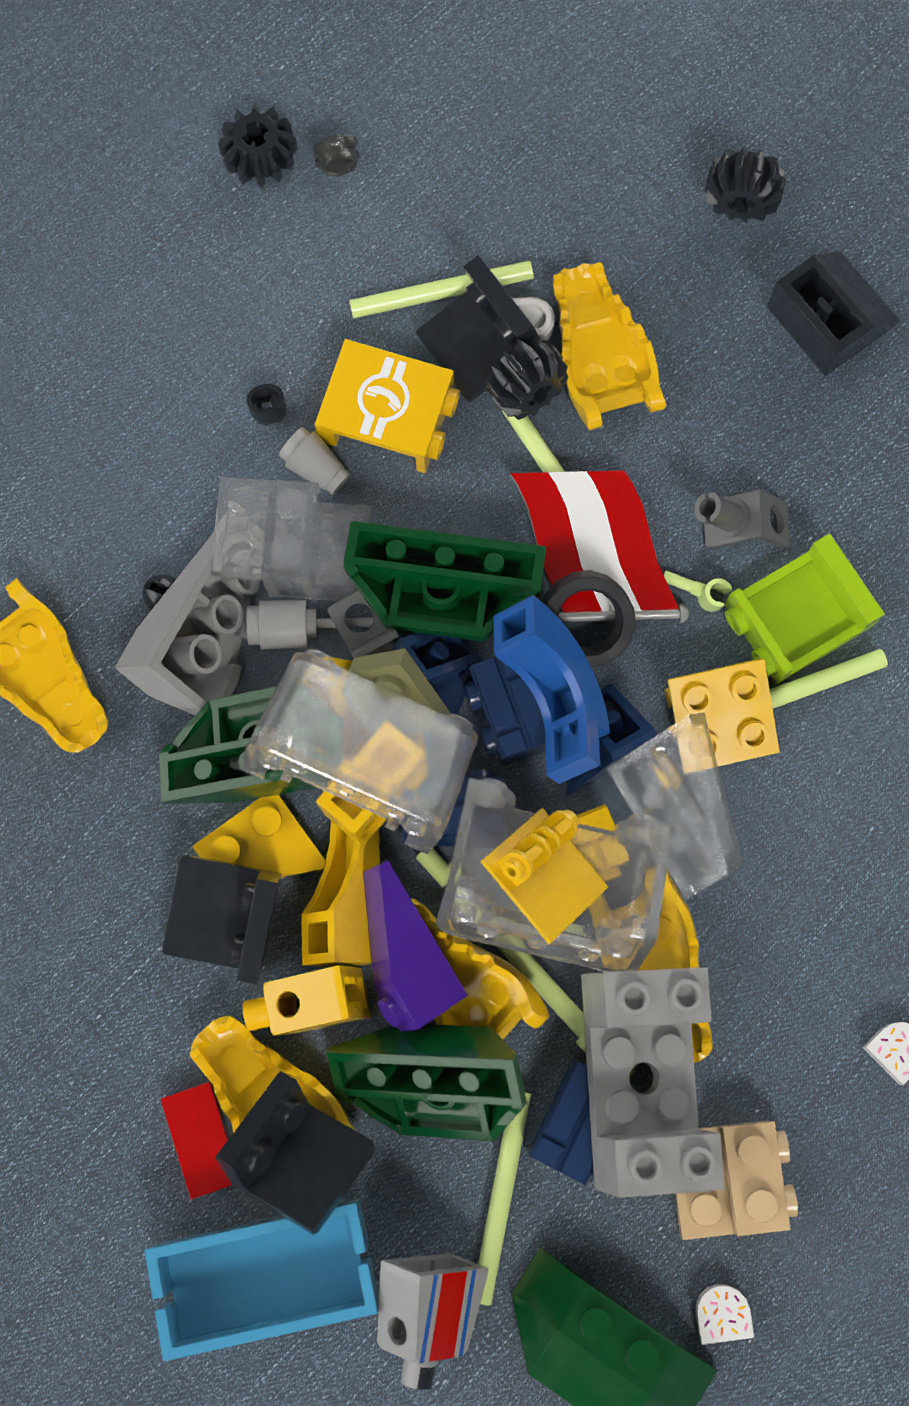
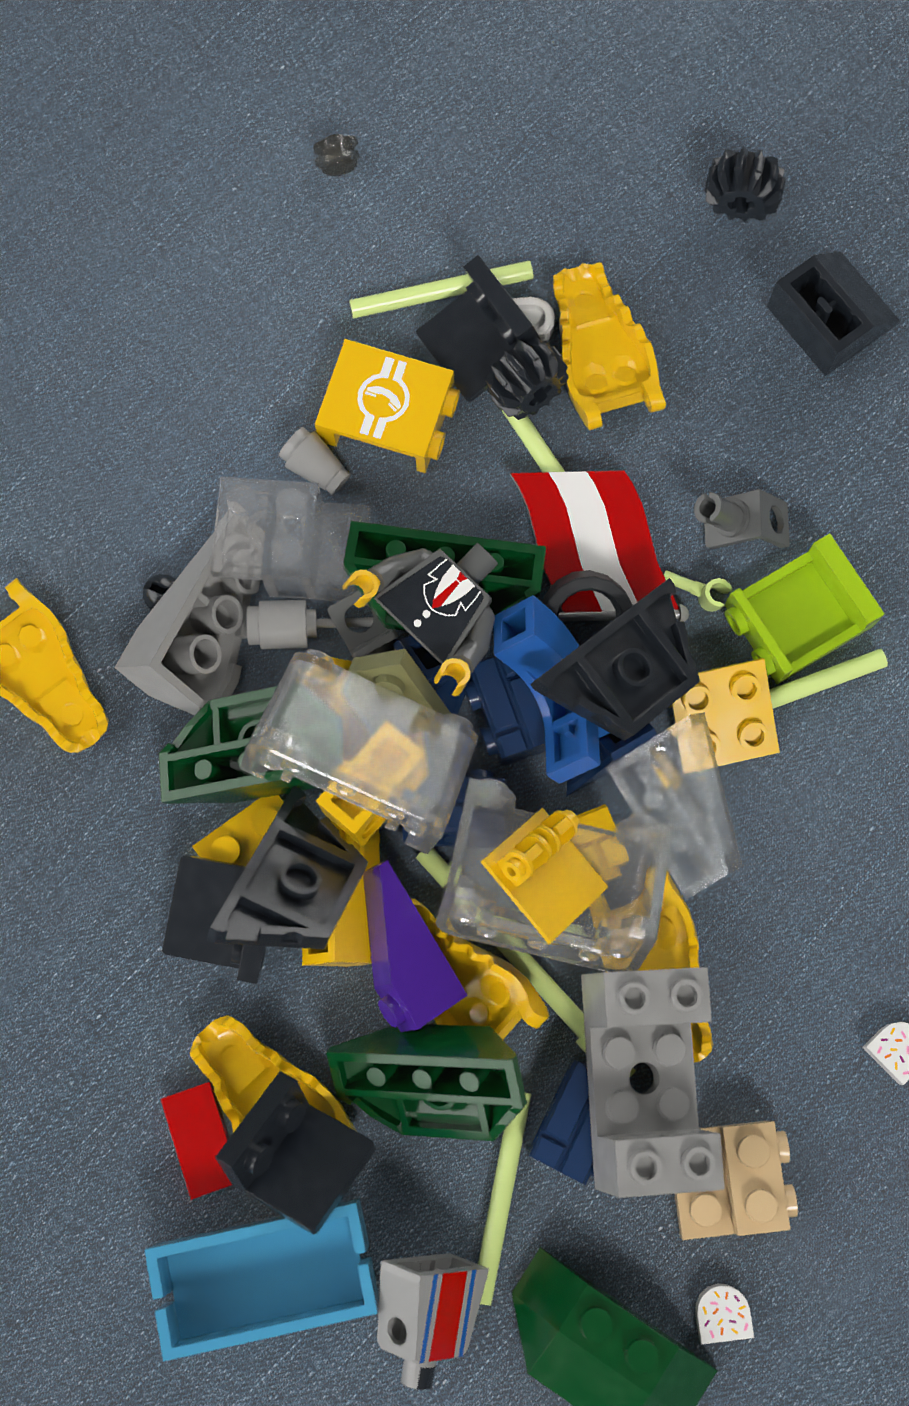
(258, 145): black gear -> none
(263, 394): black hinge -> none
(292, 883): none -> black wing
(325, 998): yellow torso -> none
(436, 604): none -> torso
(626, 668): none -> black wing

